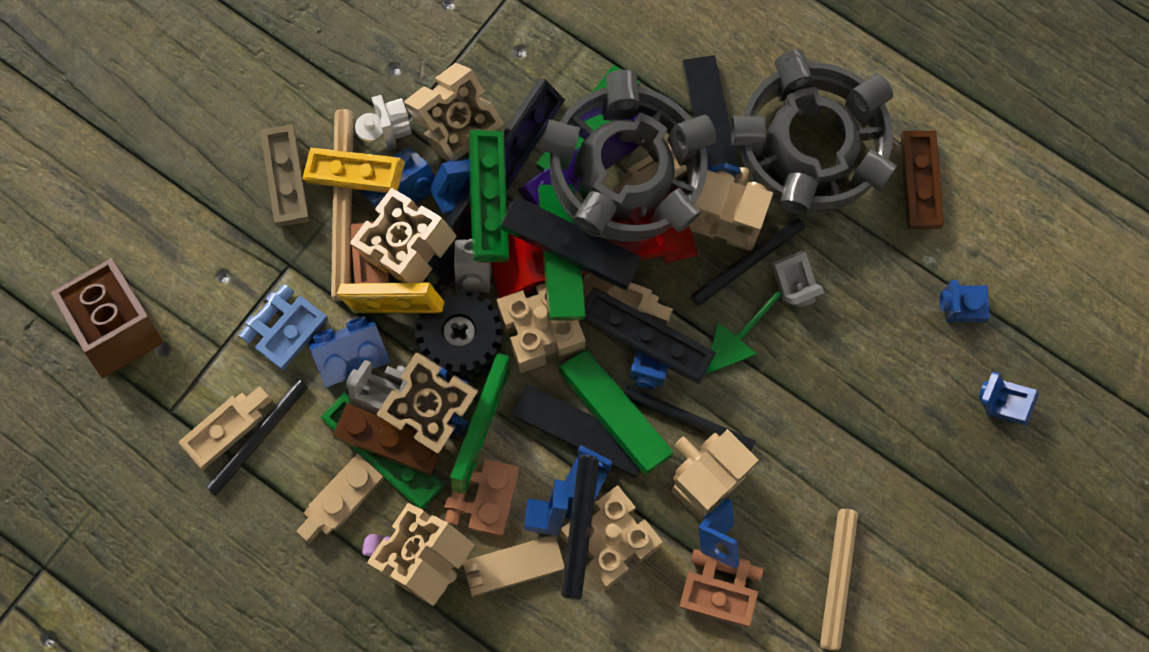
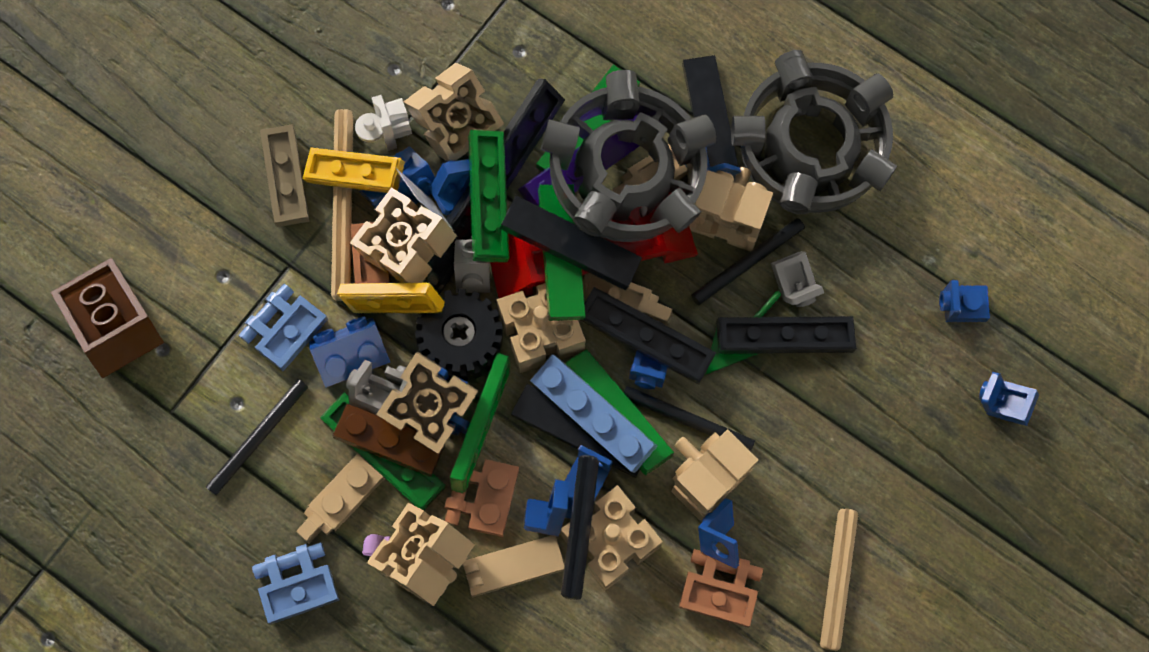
(224, 427): tan hinge -> none
(300, 592): none -> medium blue plate
(422, 197): none -> white sticker
(593, 413): none -> medium blue plate
(785, 335): none -> black tile
(922, 180): reddish brown plate -> none

